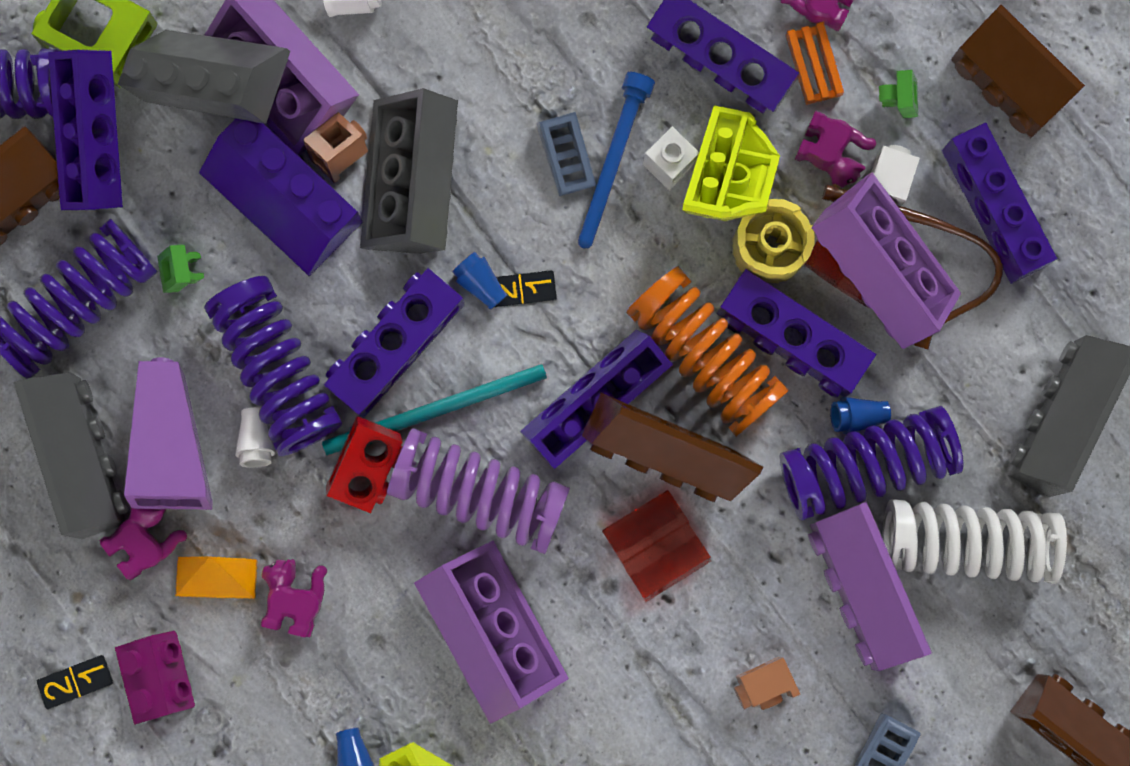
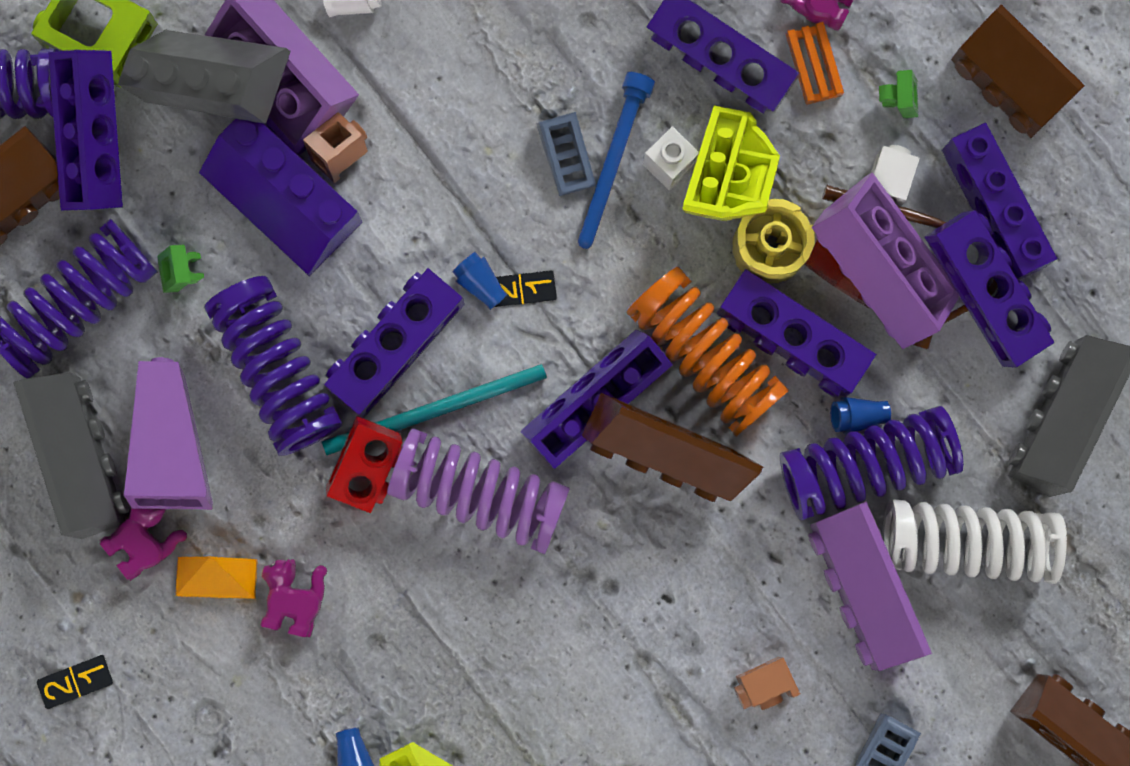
(154, 676): magenta bracket -> none
(253, 443): white cone -> none
(409, 173): dark grey slope -> none
(491, 631): medium lavender slope -> none
(656, 545): clear red slope -> none
(832, 141): magenta animal -> none
(970, 281): none -> dark purple brick

